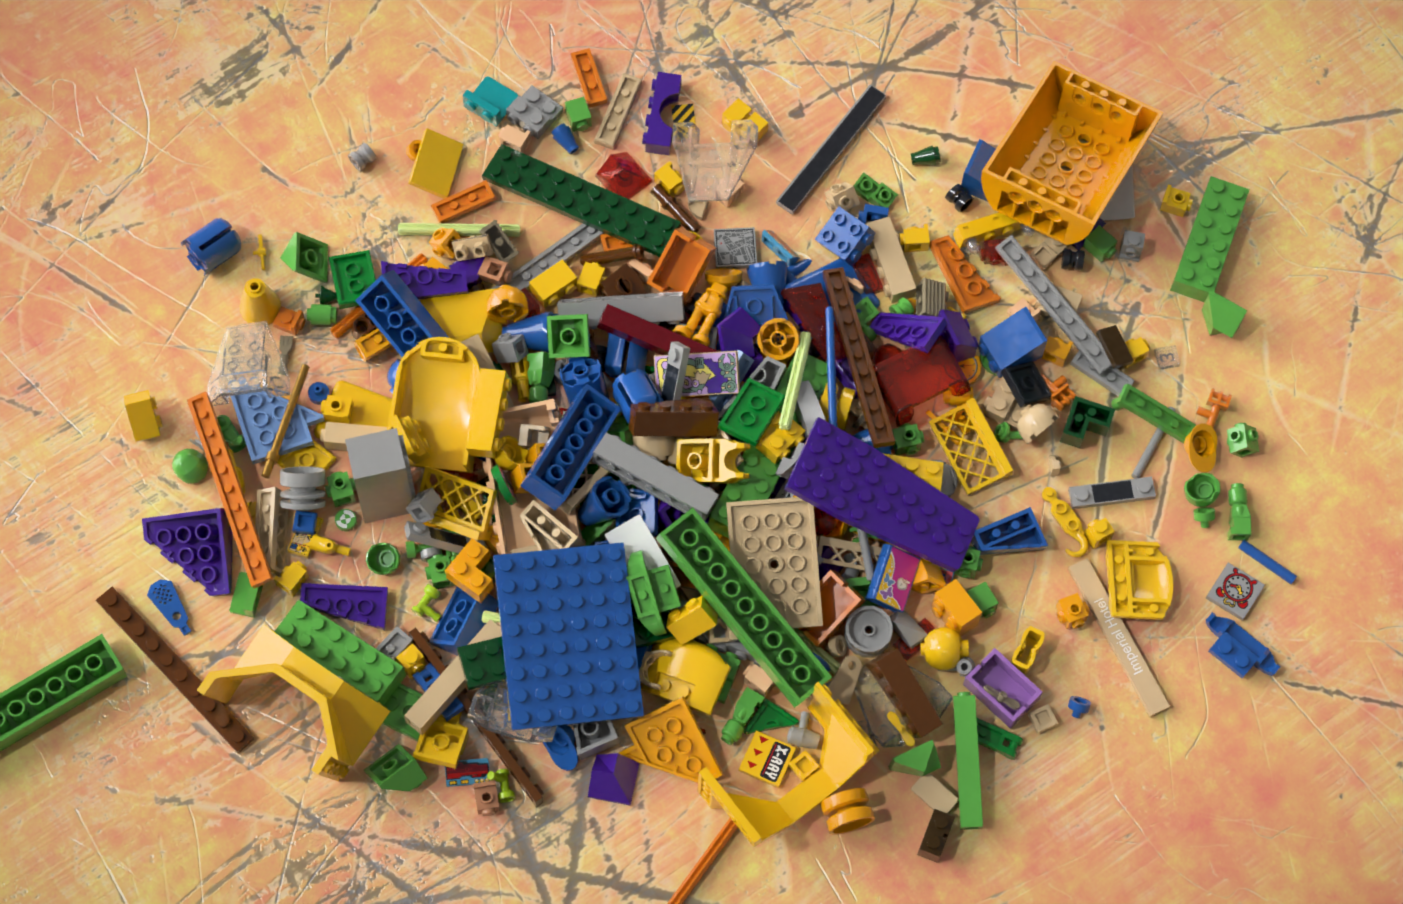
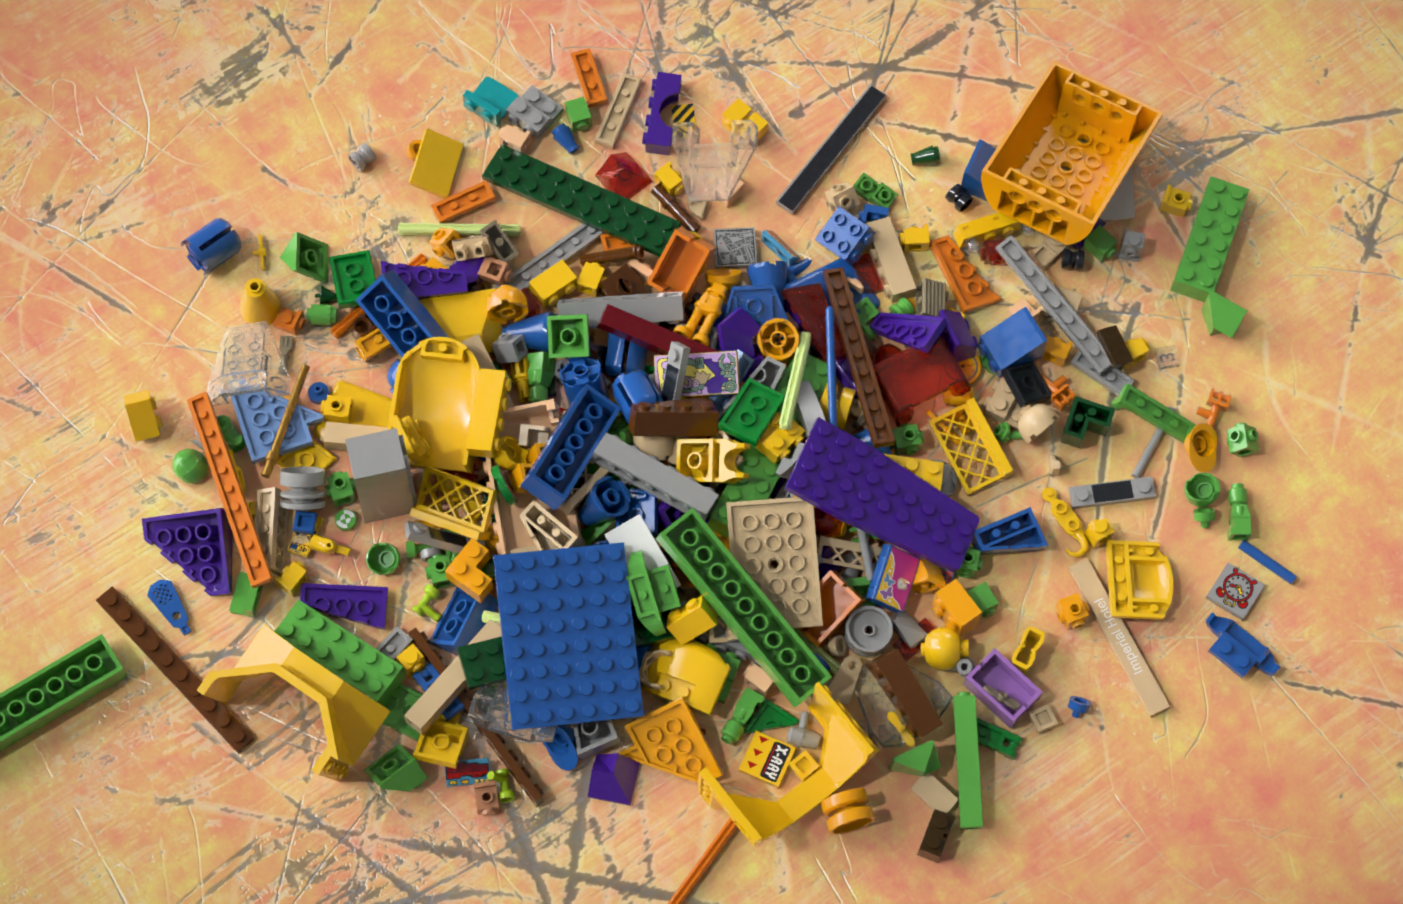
(424, 505): light grey brick -> none

